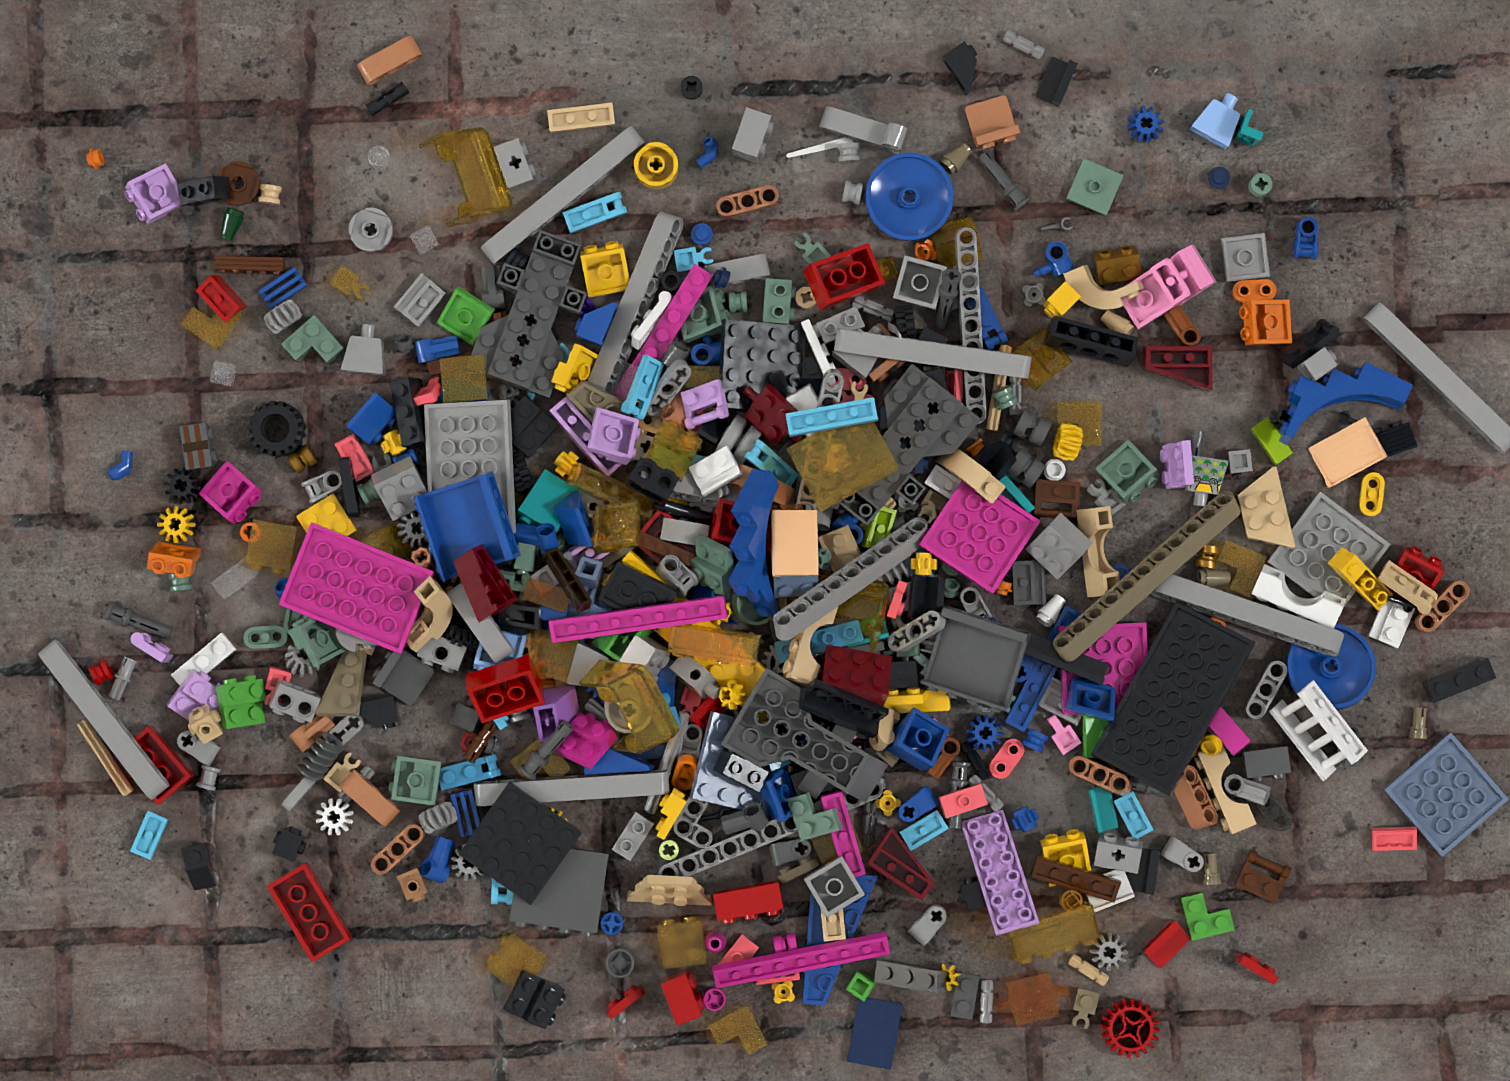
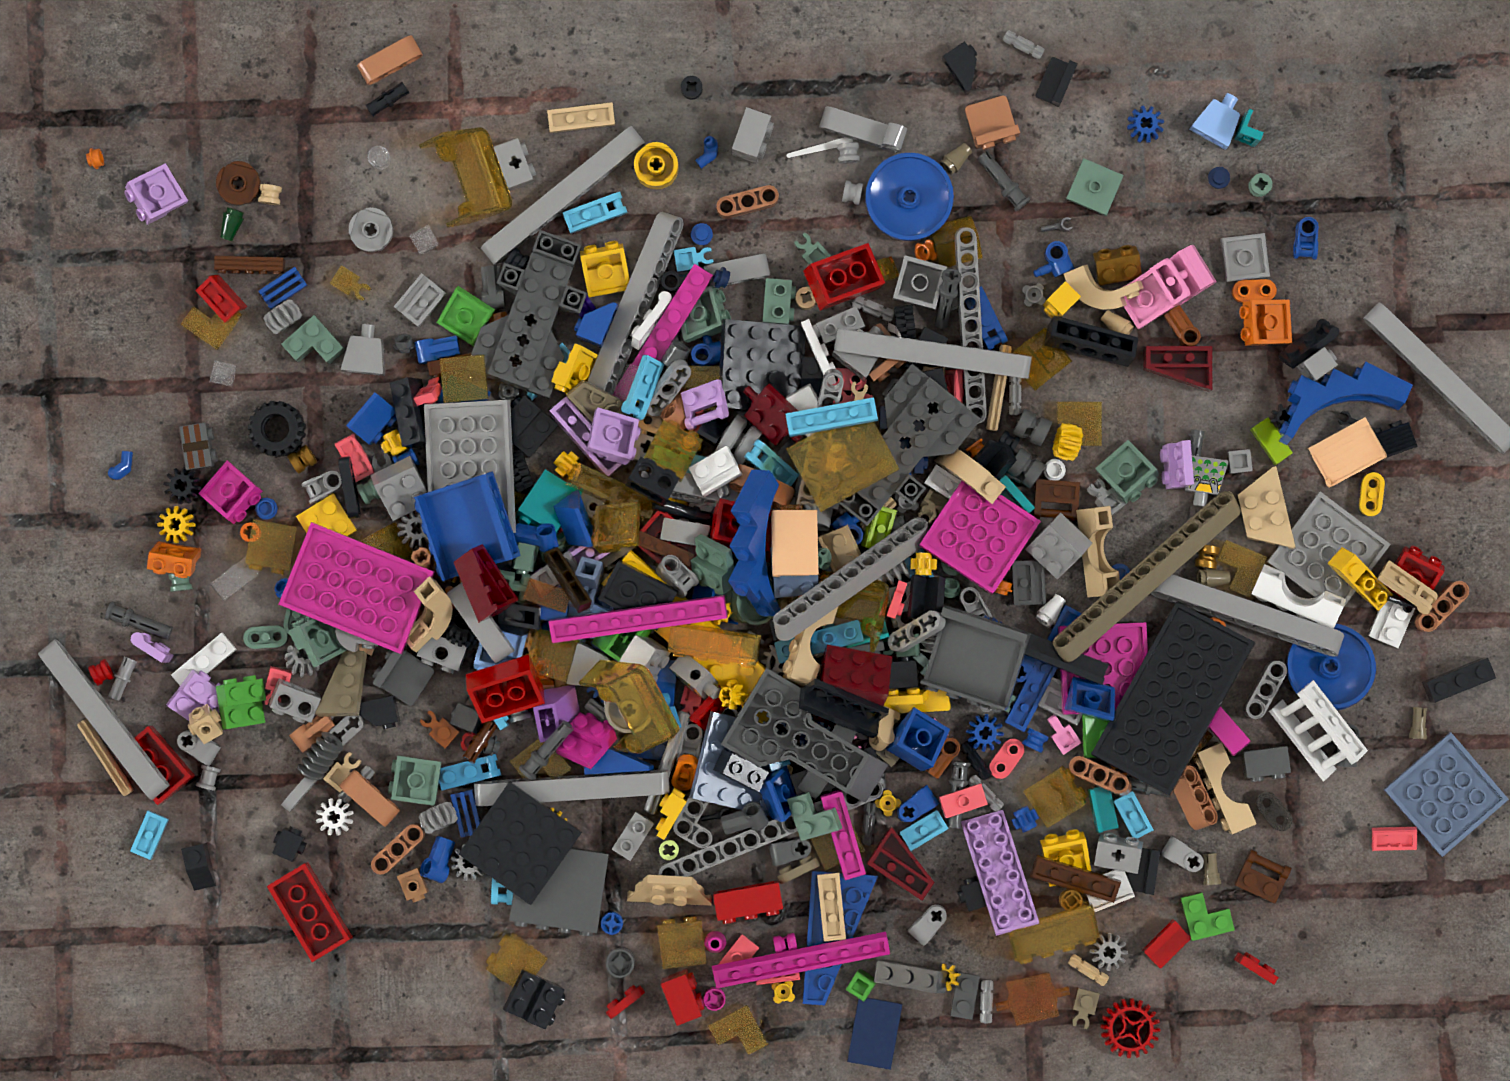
(204, 190): black brick -> none
(266, 508): none -> blue plate
(442, 731): none -> dark orange plate
(738, 302): sand green wheel -> none
(834, 886): light grey brick -> none
(1004, 397): sand green wheel -> none
(1056, 796): none -> clear yellow plate
(1211, 745): yellow plate -> none
(1249, 790): light grey piece -> none

